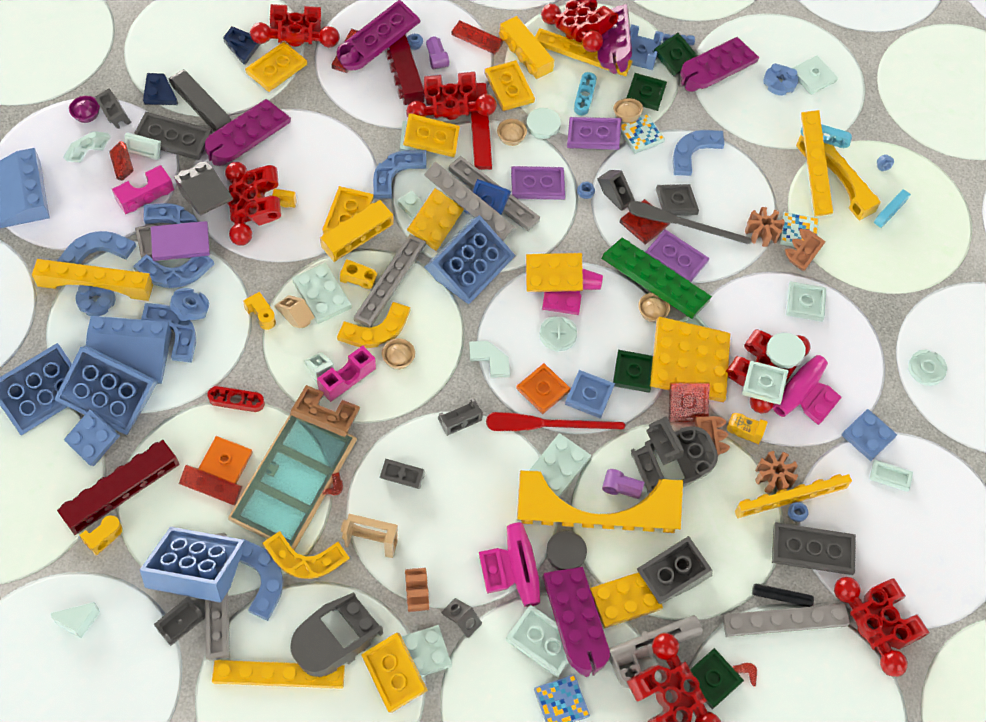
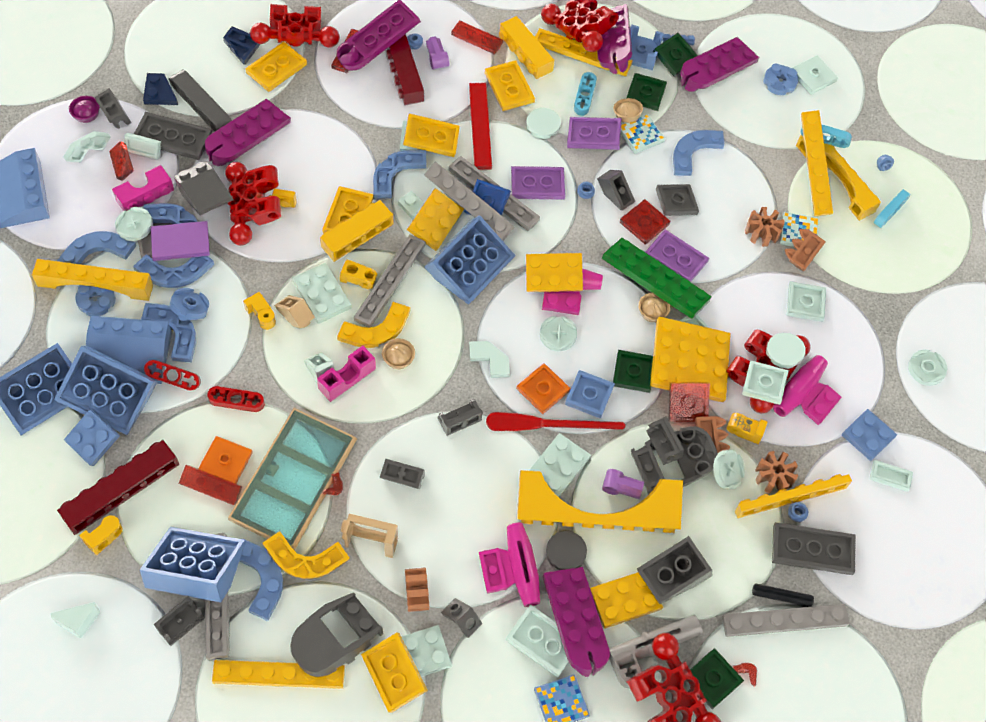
(134, 224): none -> light aqua tile
(160, 365): none -> red beam
(309, 410): medium nougat plate -> none
(452, 99): red connector -> none
(511, 131): tan hat -> none
(653, 213): dark grey piece -> none
(728, 469): none -> light aqua tile
(884, 632): red connector -> none

